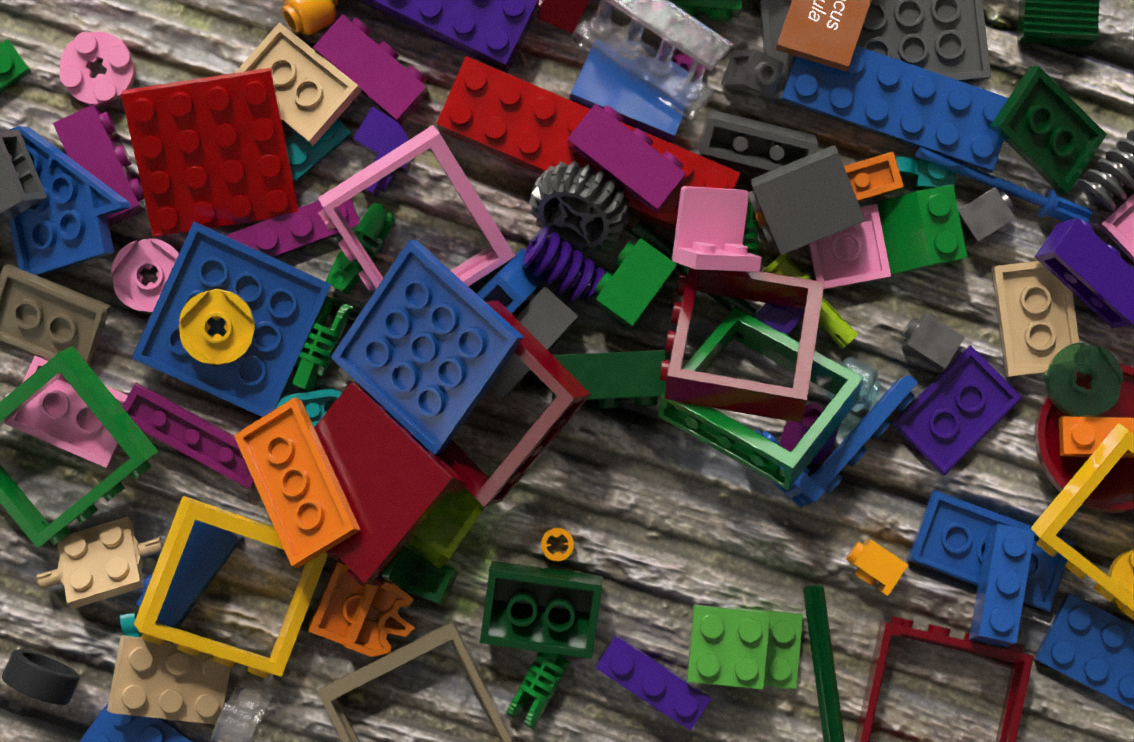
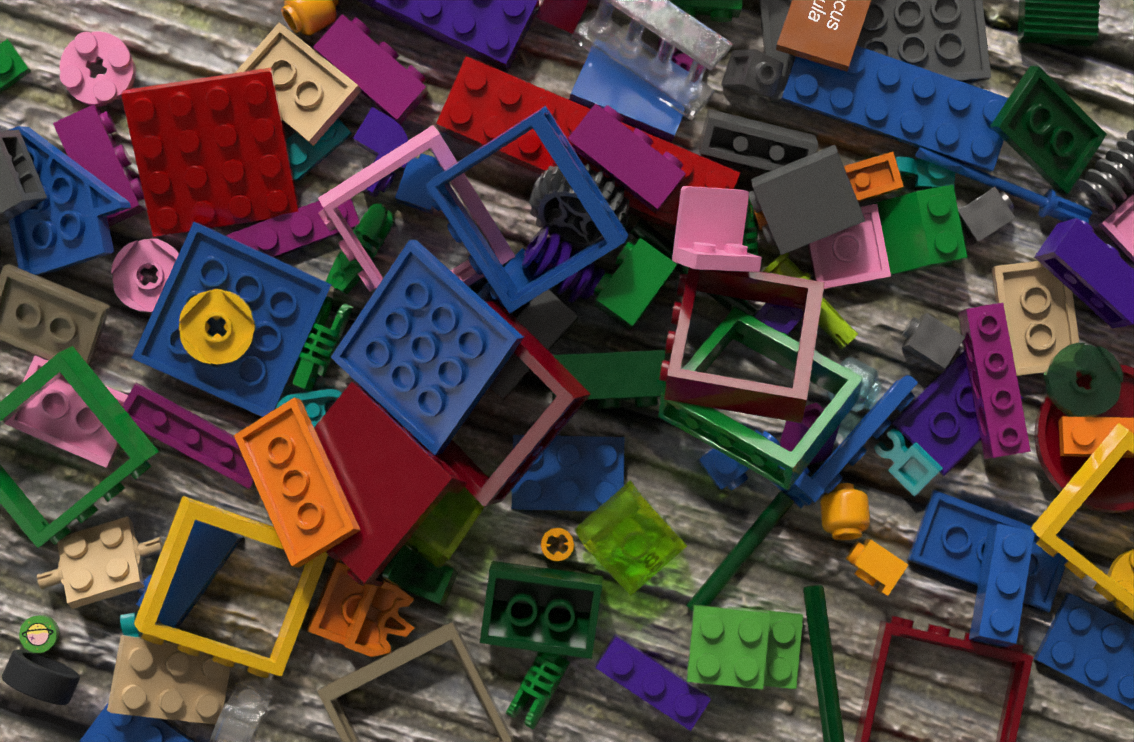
(39, 634): none -> bright green tile
(412, 188): none -> blue brick
(482, 256): none -> blue window
(572, 474): none -> blue plate
(630, 538): none -> clear neon green brick
(723, 469): none -> blue brick
(742, 551): none -> dark green piece
(845, 512): none -> light orange head
(911, 466): none -> teal plate
(994, 381): none -> magenta brick

